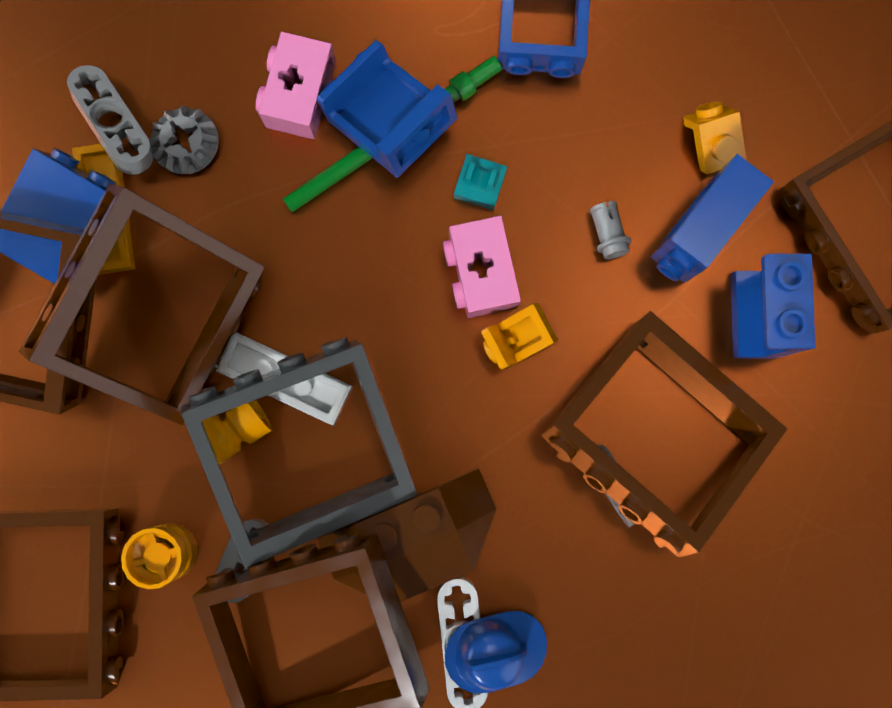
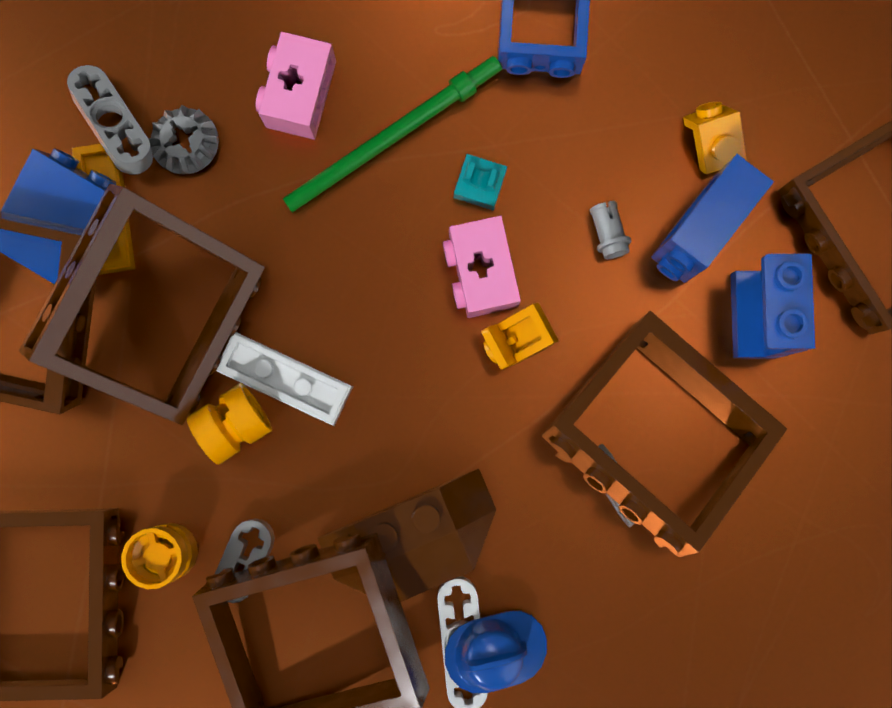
(323, 517): dark grey window -> none
(386, 109): blue panel -> none

